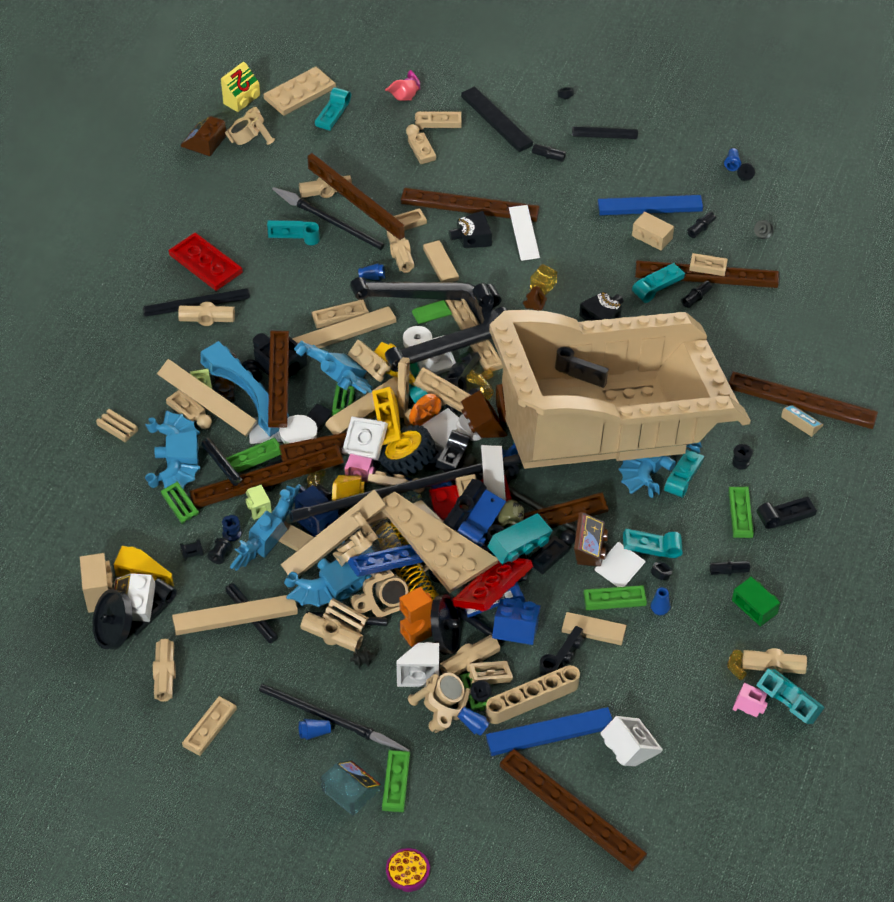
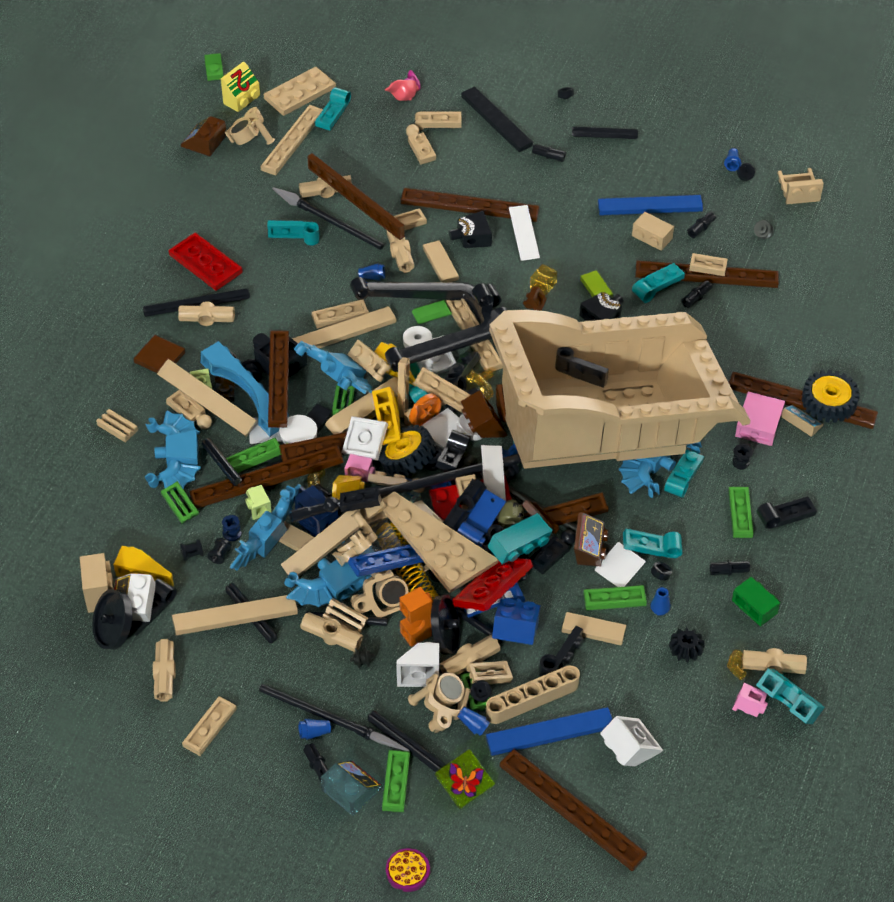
(157, 352): none -> reddish brown tile
(213, 66): none -> bright green slope
(291, 141): none -> tan tile
(316, 761): none -> black axle
(354, 500): none -> black plate
(403, 739): none -> black axle
(464, 779): none -> clear neon green tile
(534, 508): none -> reddish brown tile
(595, 284): none -> lime tile
(686, 644): none -> black gear
(764, 418): none -> bright pink panel
(801, 187): none -> tan plate
(830, 396): none -> wheel

